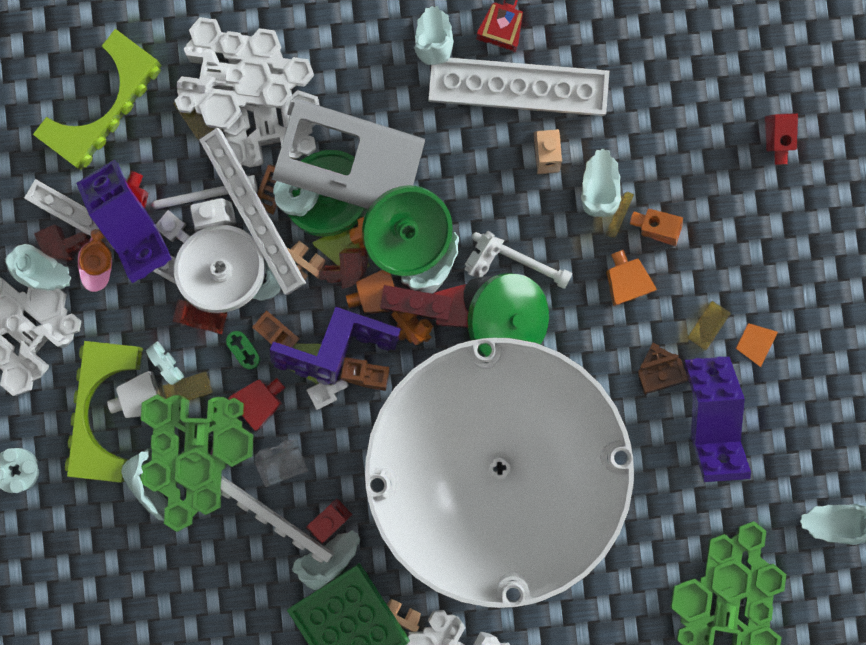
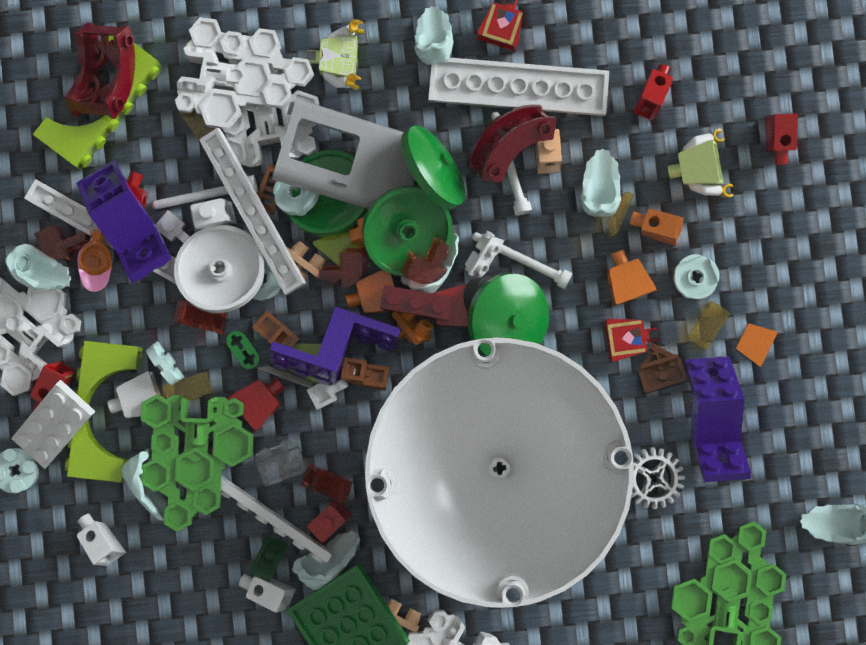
(49, 376): none -> red torso
(53, 424): none -> white plate
(94, 56): none -> dark red fence
(99, 541): none -> white torso
(268, 559): none -> dark green plate
(274, 596): none -> white torso
(286, 375): none -> white sticker
(326, 483): none -> clear red brick
(339, 56): none -> torso
(428, 268): none -> clear red brick
(433, 167): none -> green dish
(508, 137): none -> dark red fence
(521, 205): none -> white piece
(627, 338): none -> red torso
(647, 486): none -> white gear
(654, 92): none -> red torso
(690, 288): none -> light aqua plate
(701, 166): none -> yellowish green torso

